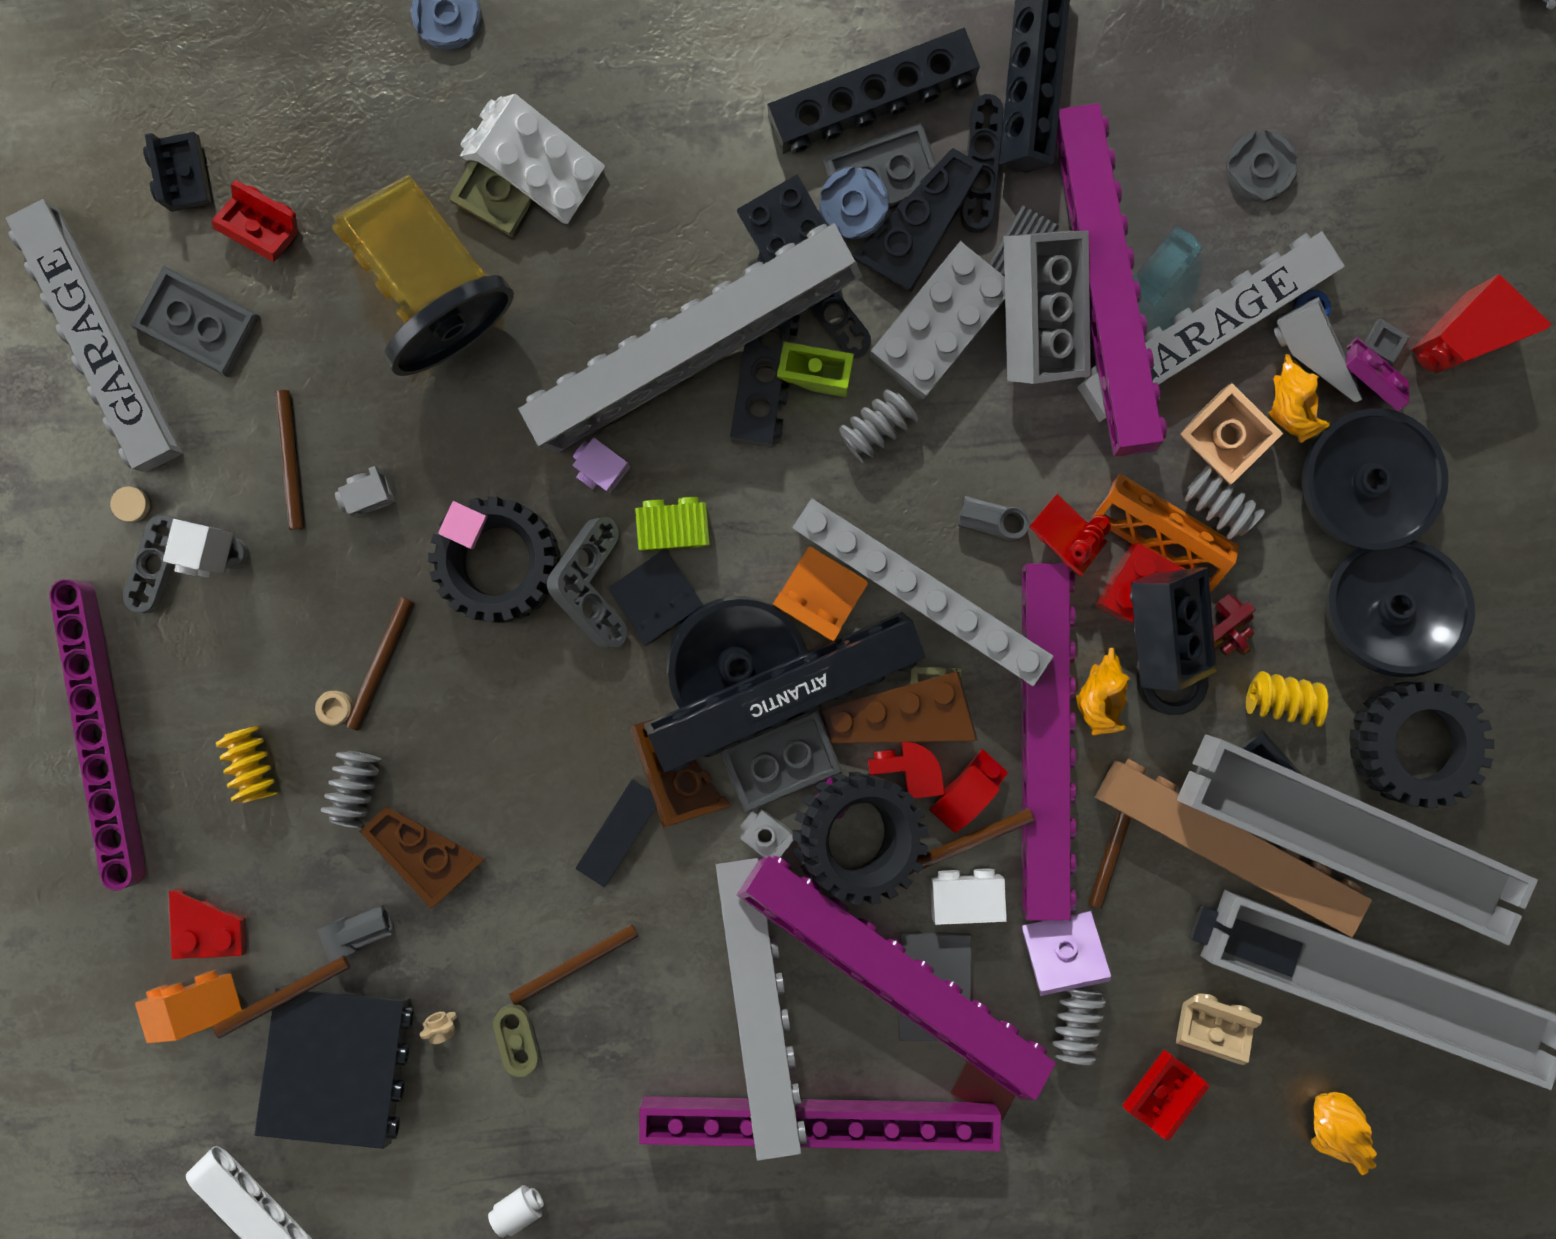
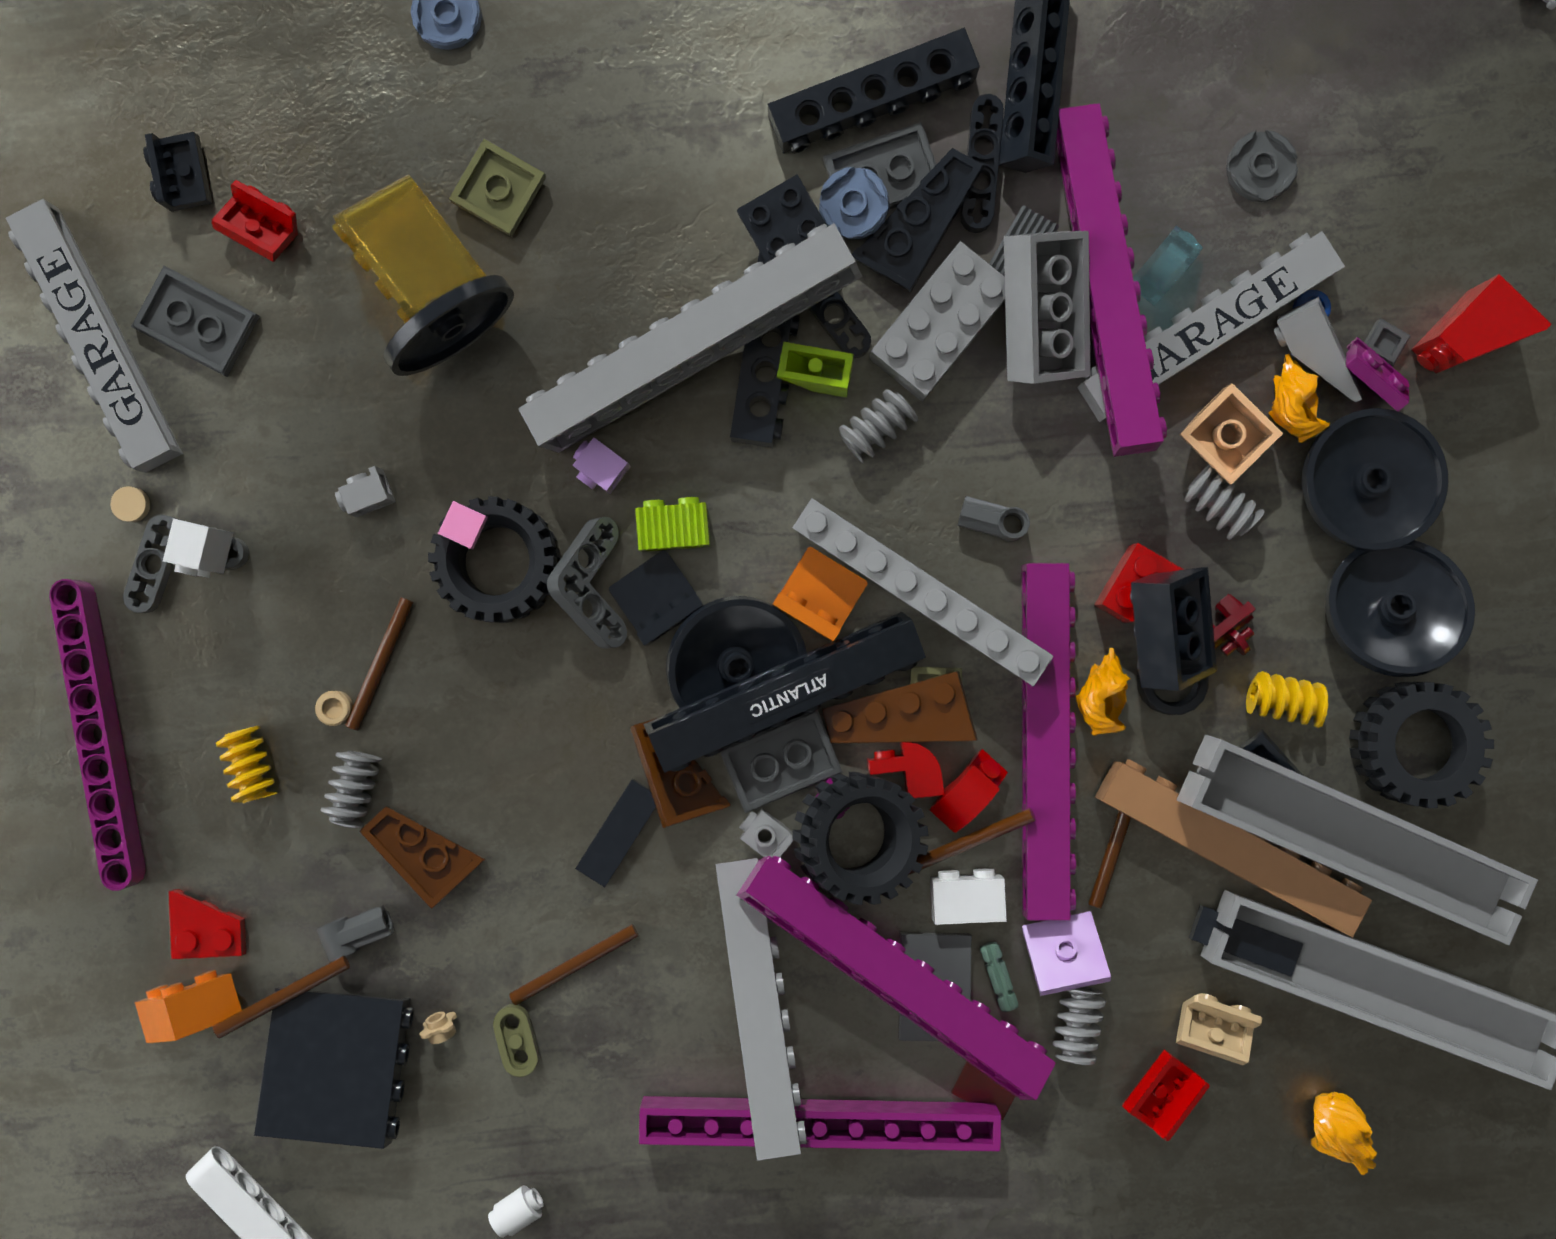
(289, 459): reddish brown bar -> none
(532, 155): white bracket -> none
(999, 976): none -> sand green axle
(1070, 535): red hinge -> none
(1172, 523): orange fence -> none

